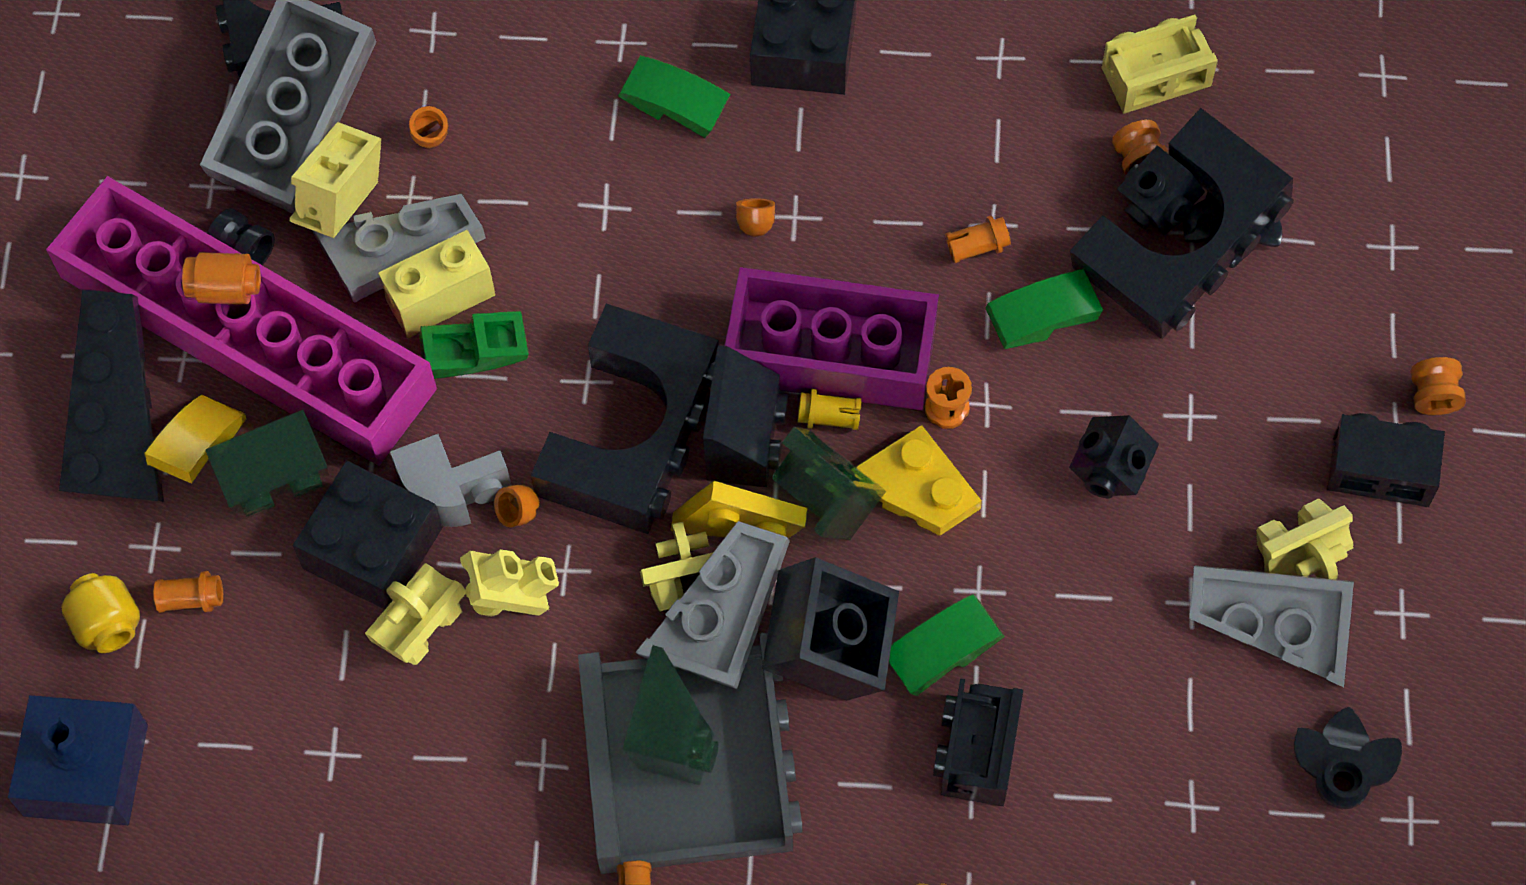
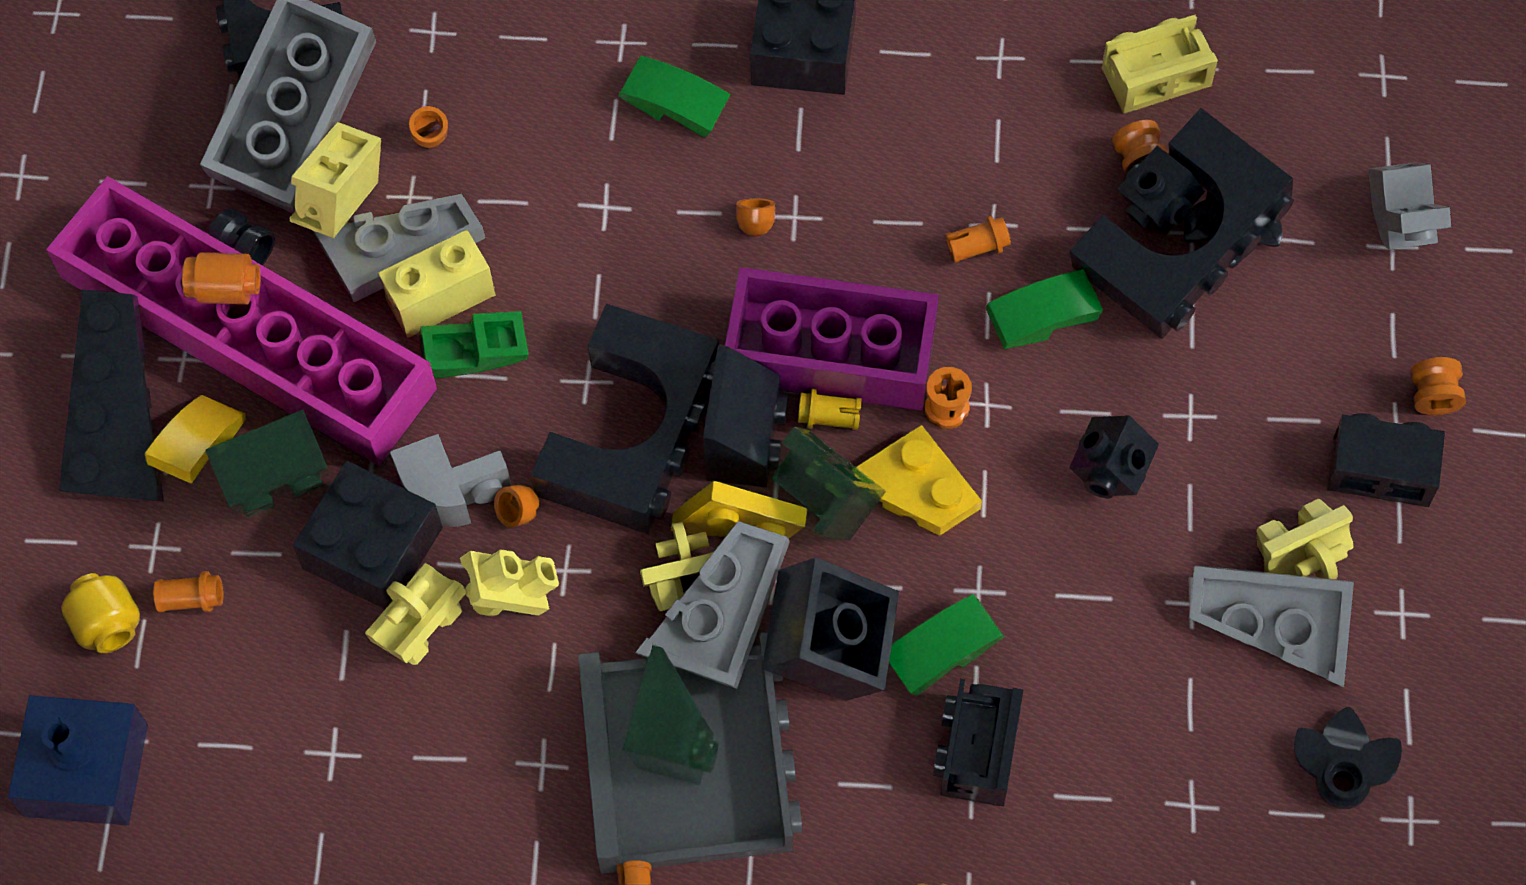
(1405, 205): none -> light grey brick

